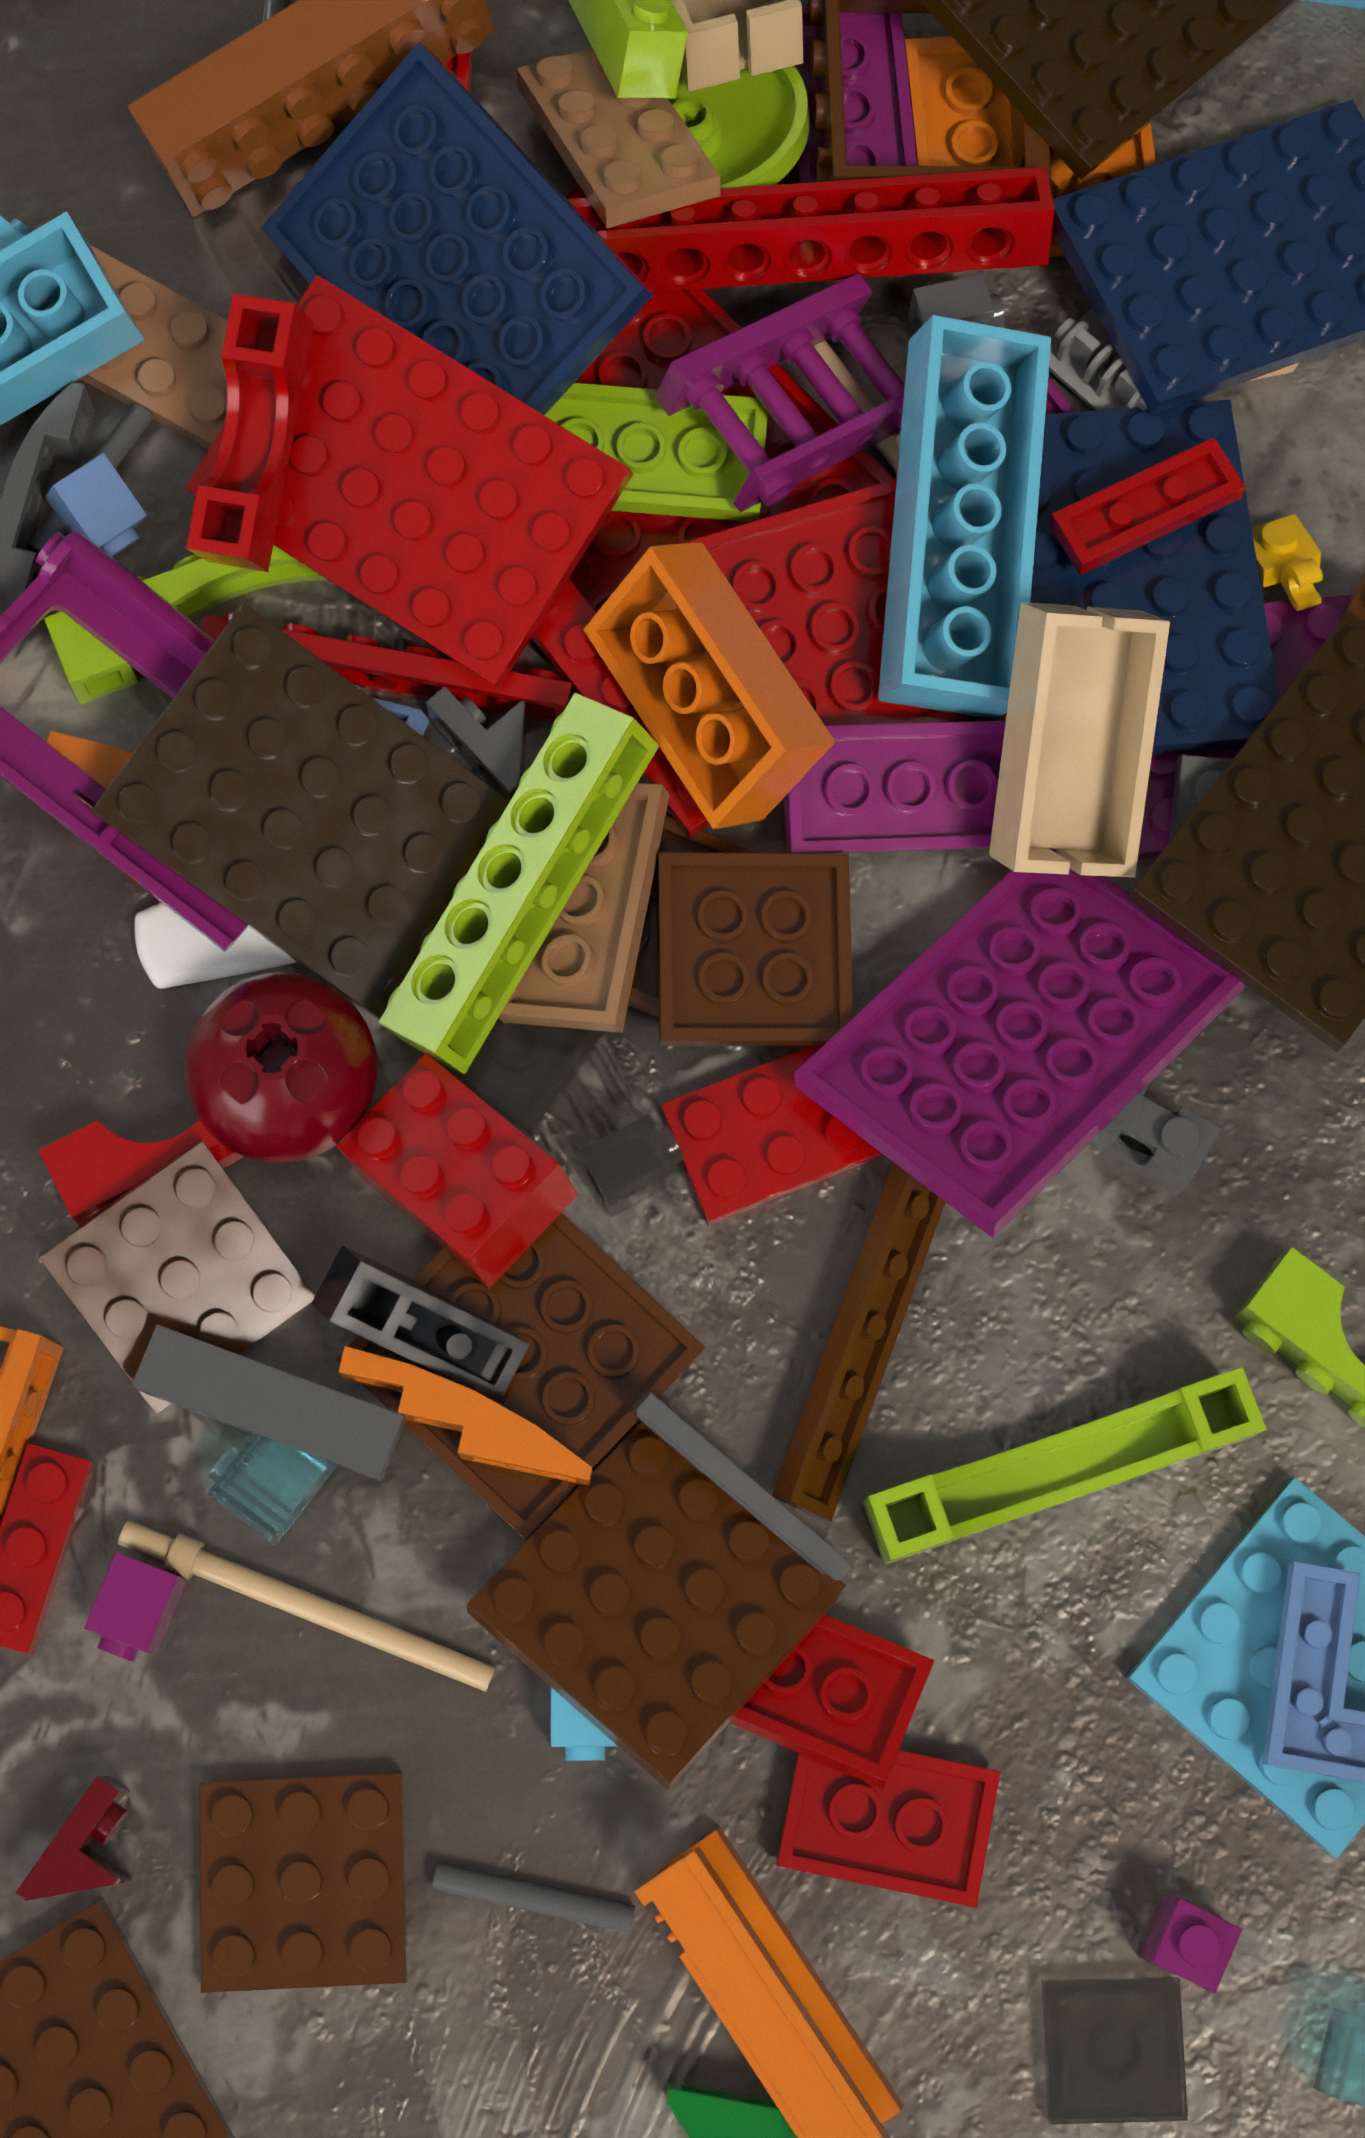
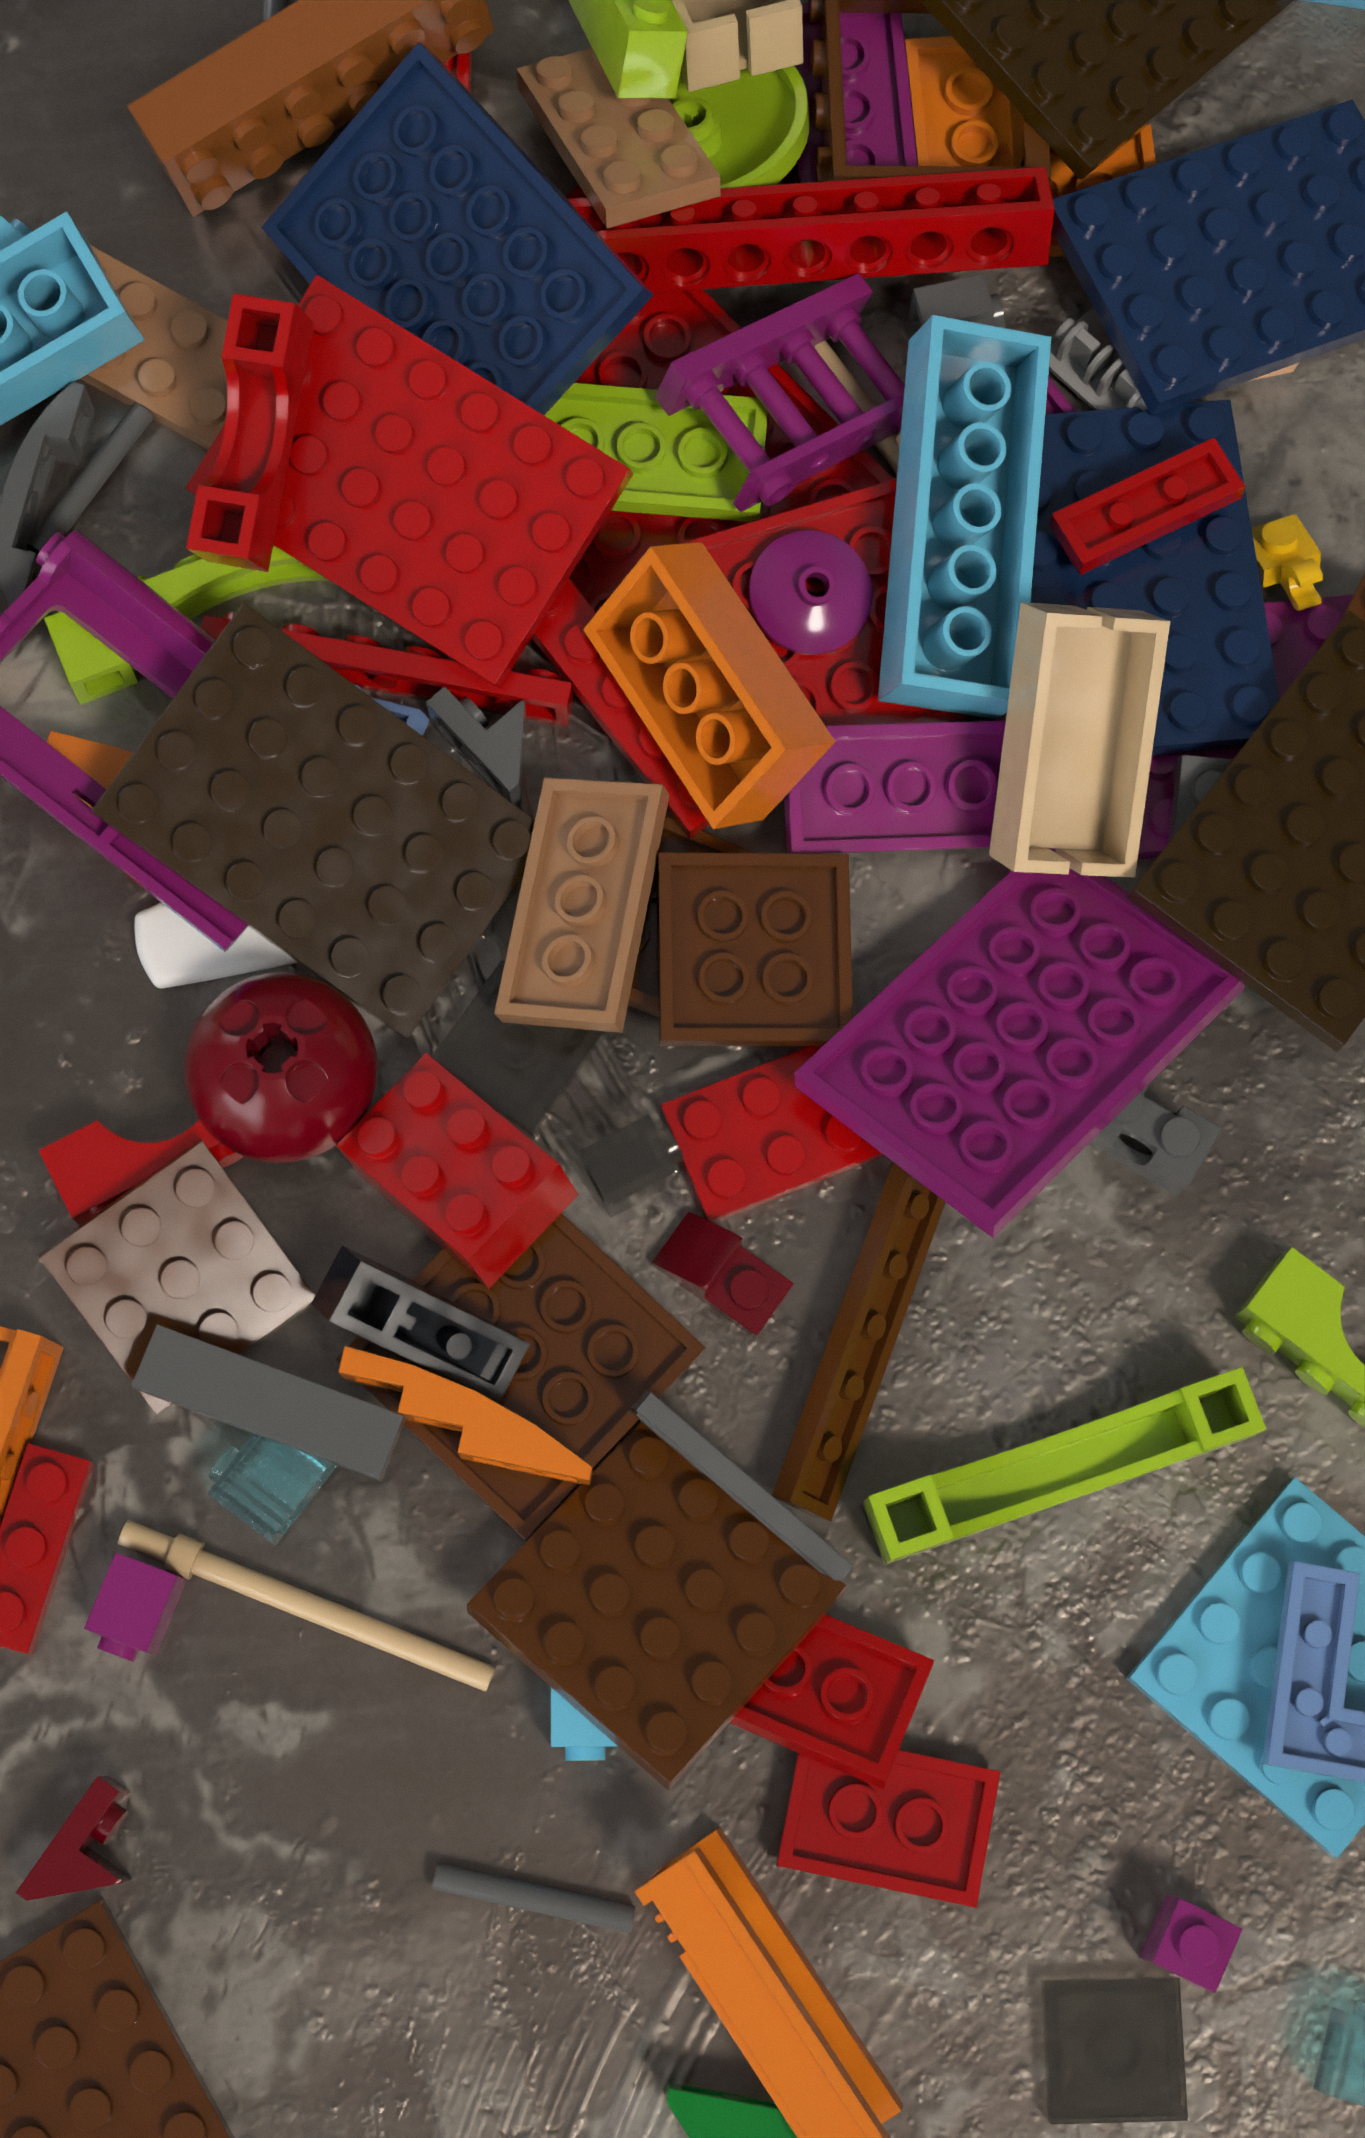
(98, 506): medium blue brick -> none
(302, 1883): reddish brown plate -> none
(519, 915): lime brick -> none
(722, 1273): none -> dark red slope
(793, 615): none -> magenta dish

